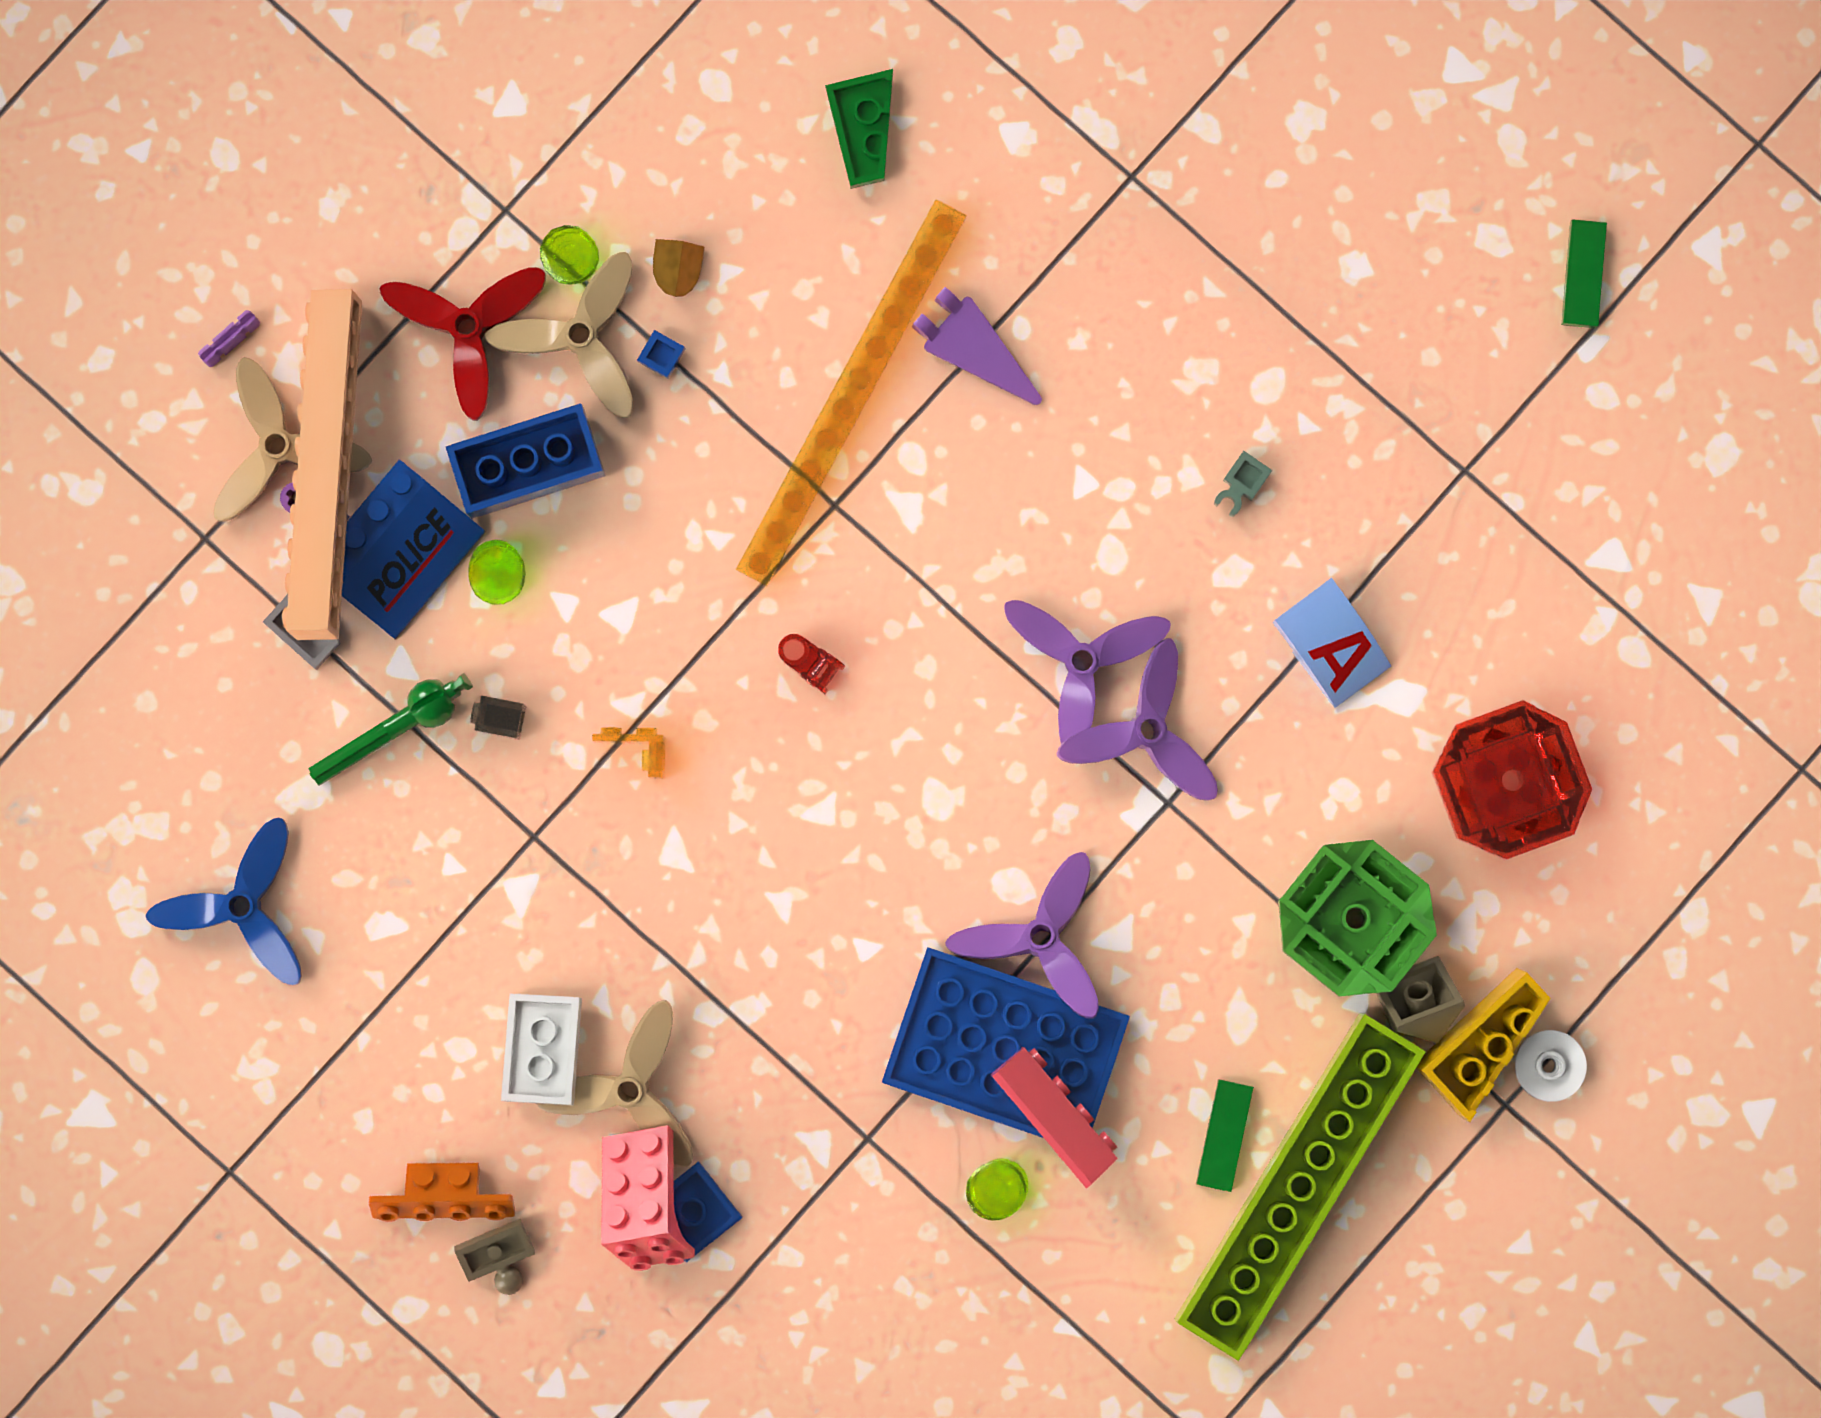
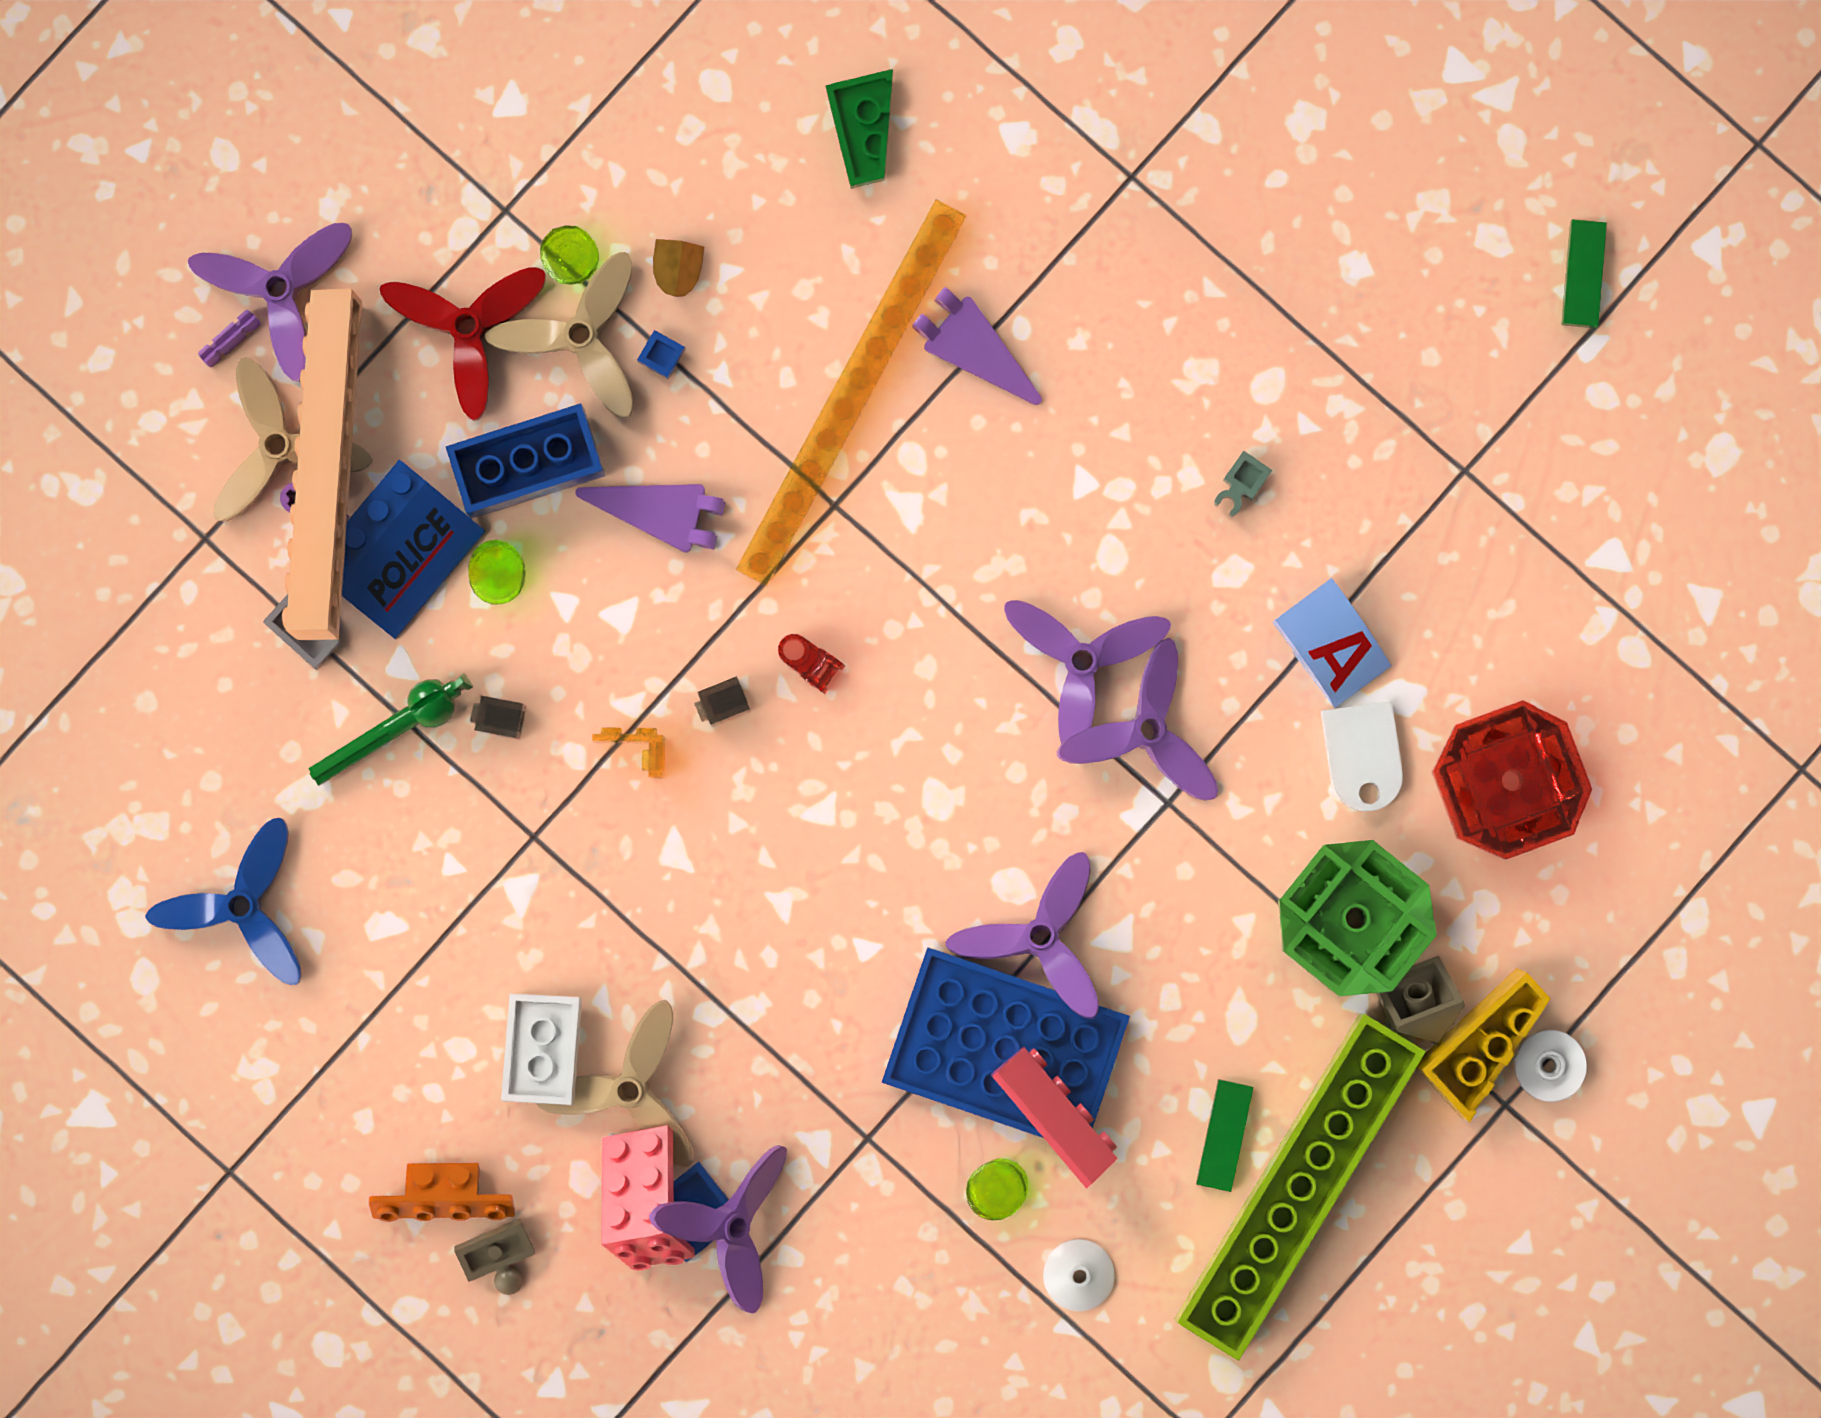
(299, 270): none -> medium lavender piece
(660, 510): none -> medium lavender flag
(722, 702): none -> clear smoke brick
(729, 1228): none -> medium lavender piece
(1073, 1256): none -> white dish
(1362, 750): none -> white tile

